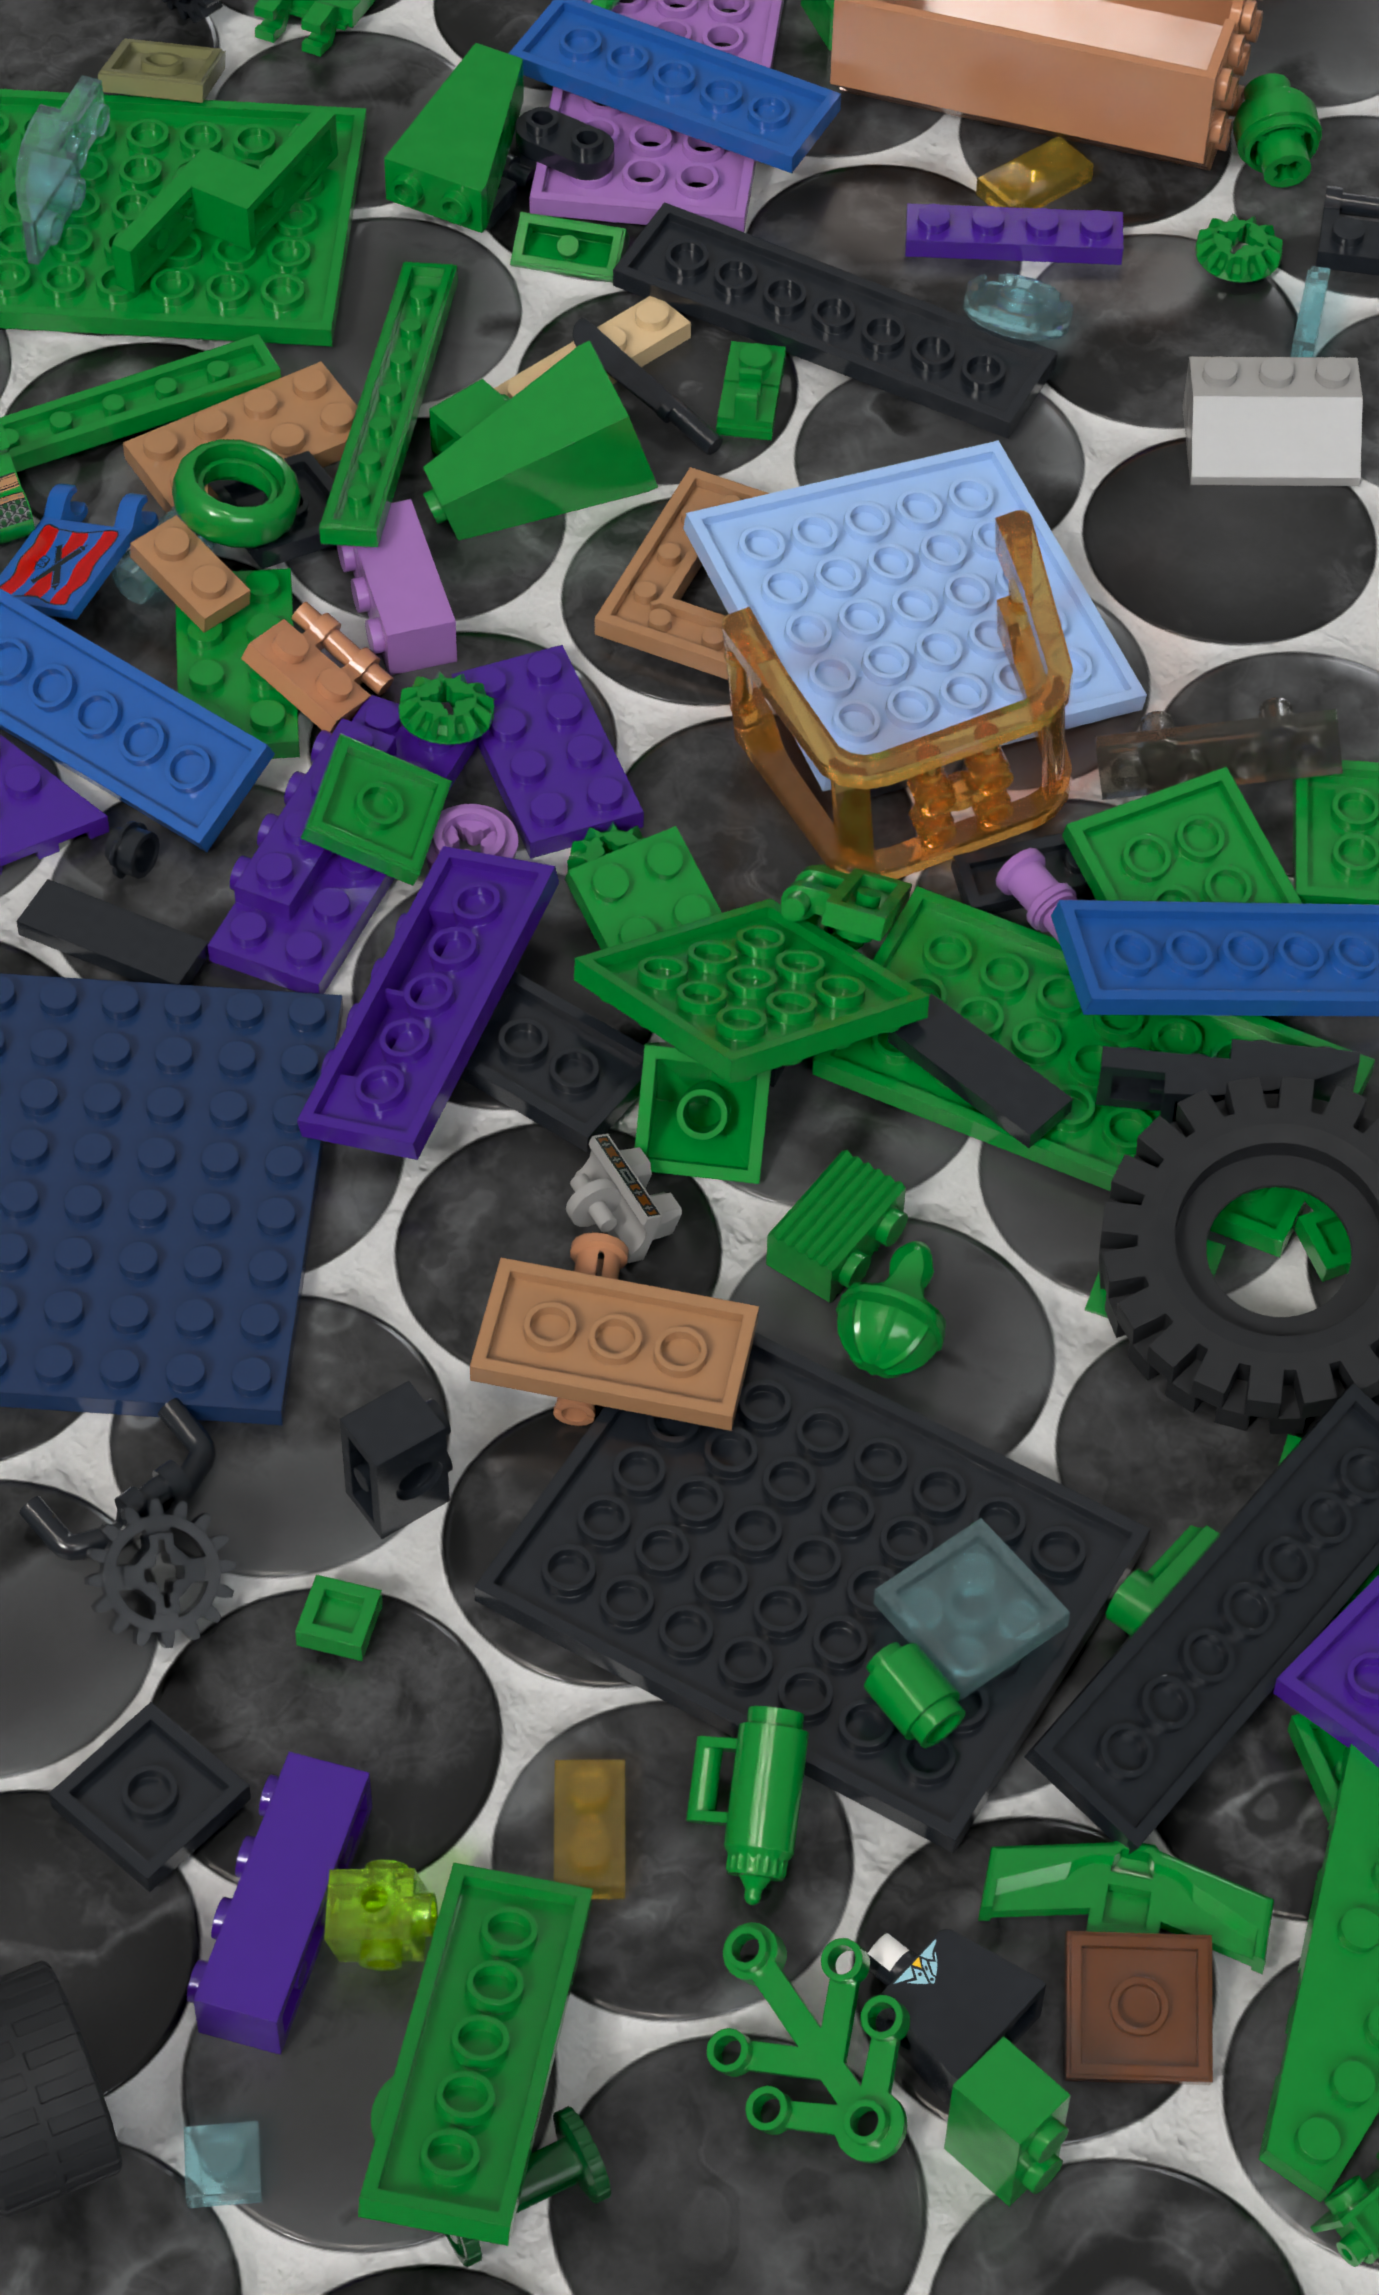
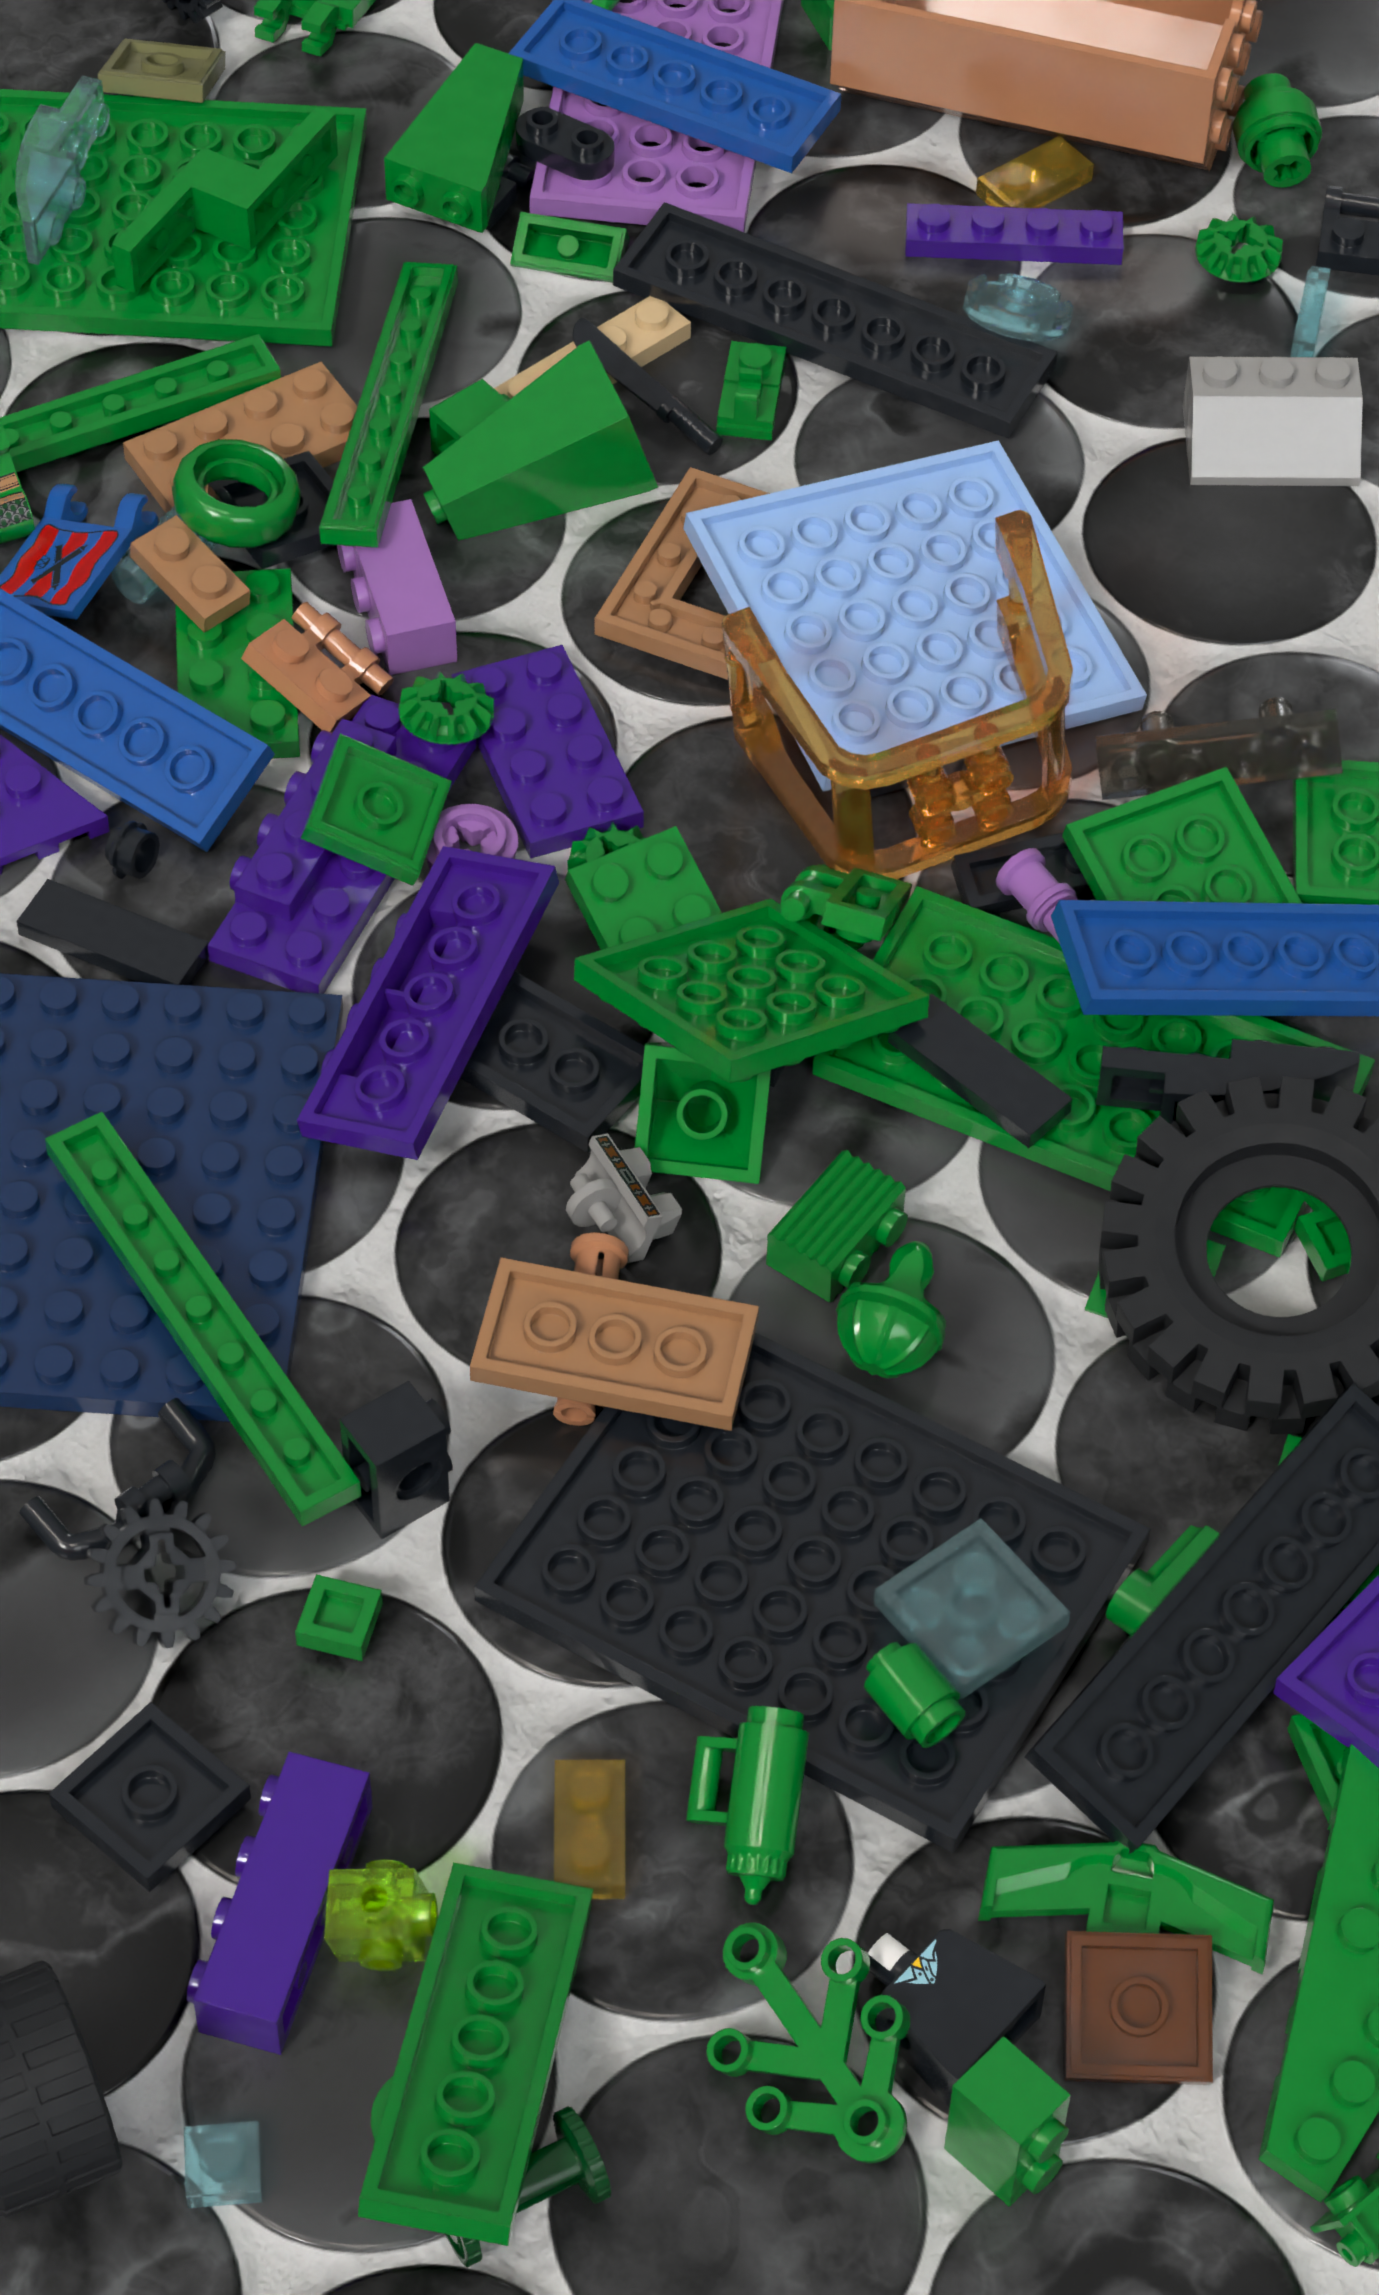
(204, 1320): none -> green plate

